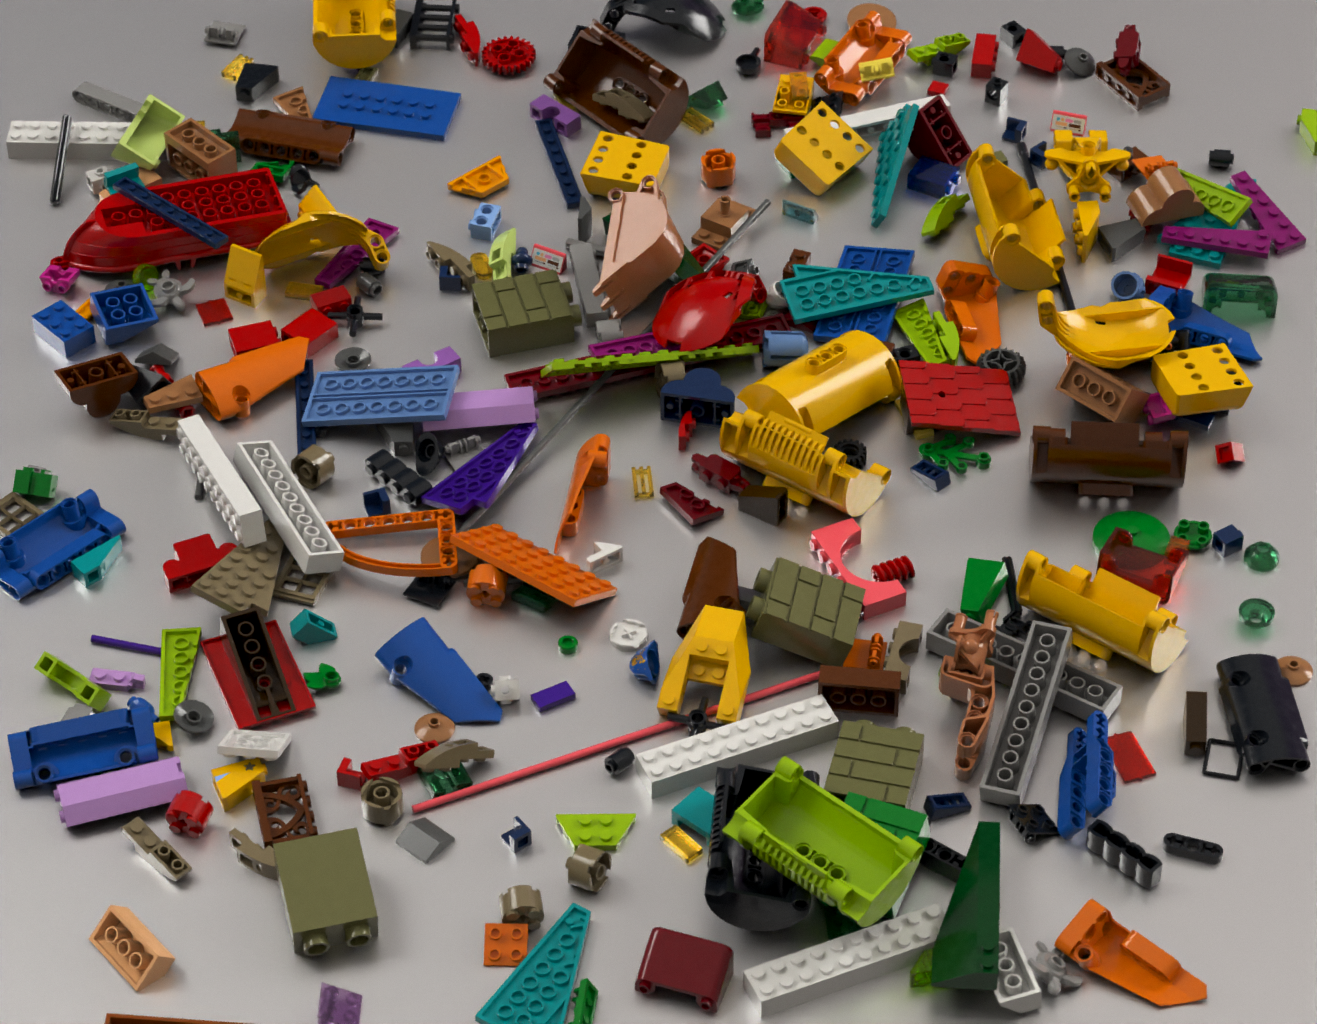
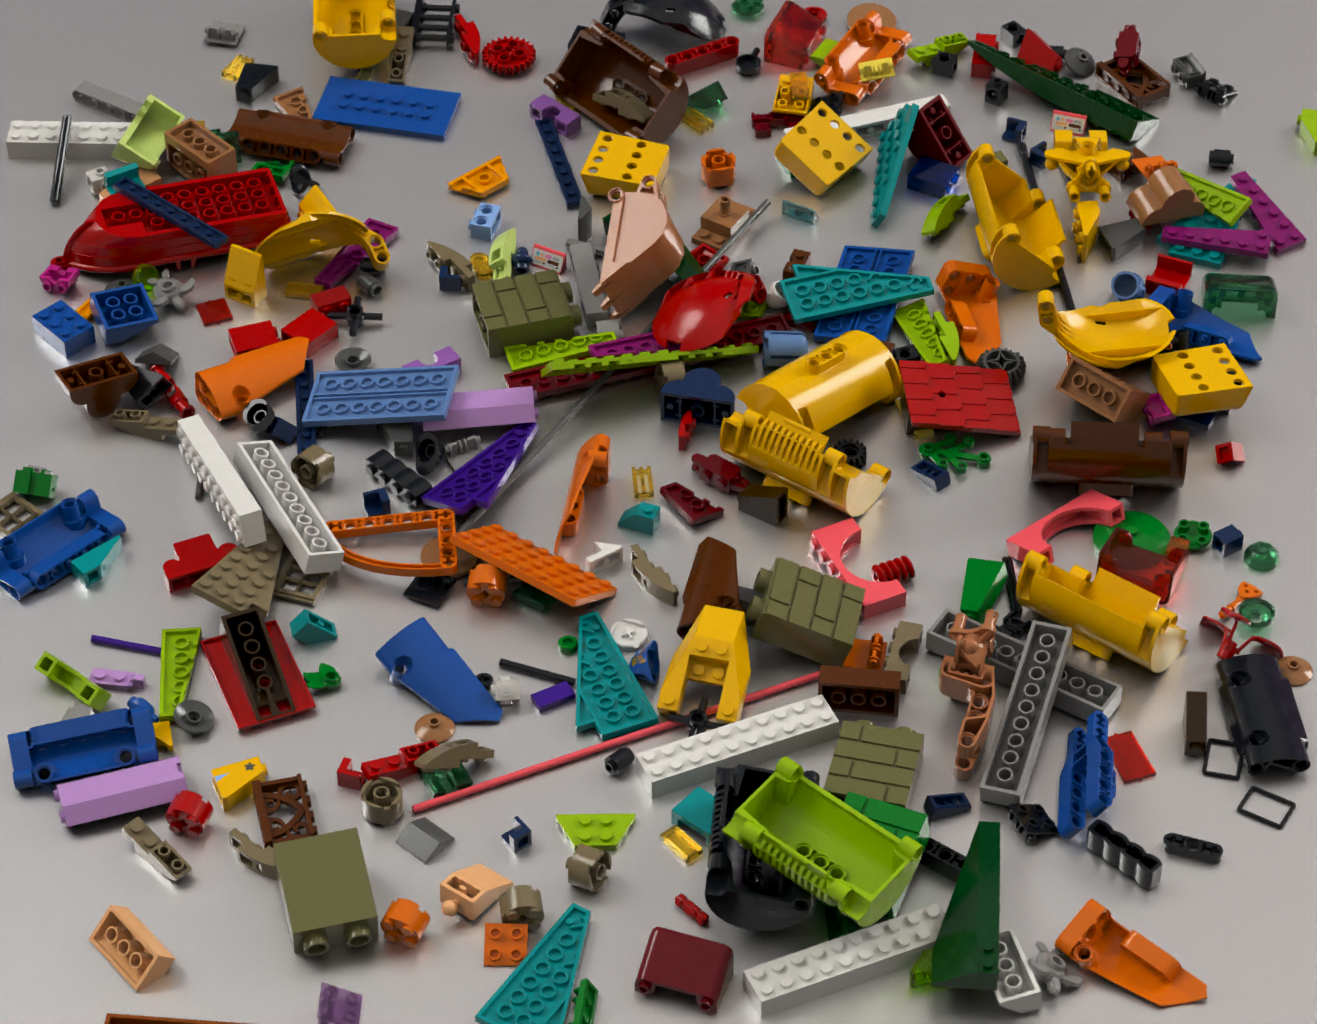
(176, 395): medium nougat wing -> none
(254, 744): white plate -> none
(258, 415): none -> black piece
(282, 429): none -> dark blue panel
(401, 55): none -> dark tan slope
(404, 922): none -> orange brick
(471, 891): none -> light nougat slope
(526, 357): none -> lime wing
(536, 671): none -> black bar
(606, 685): none -> teal wing
(641, 518): none -> teal slope
(652, 579): none -> dark tan slope
(691, 909): none -> red axle
(703, 55): none -> red beam
(937, 88): red tile -> none
(1086, 509): none -> coral arch
(1098, 106): none -> dark green wedge
(1188, 70): none -> dark grey window
(1214, 90): none -> black hinge
(1228, 647): none -> red plant
(1245, 592): none -> orange piece
(1293, 805): none -> black piece

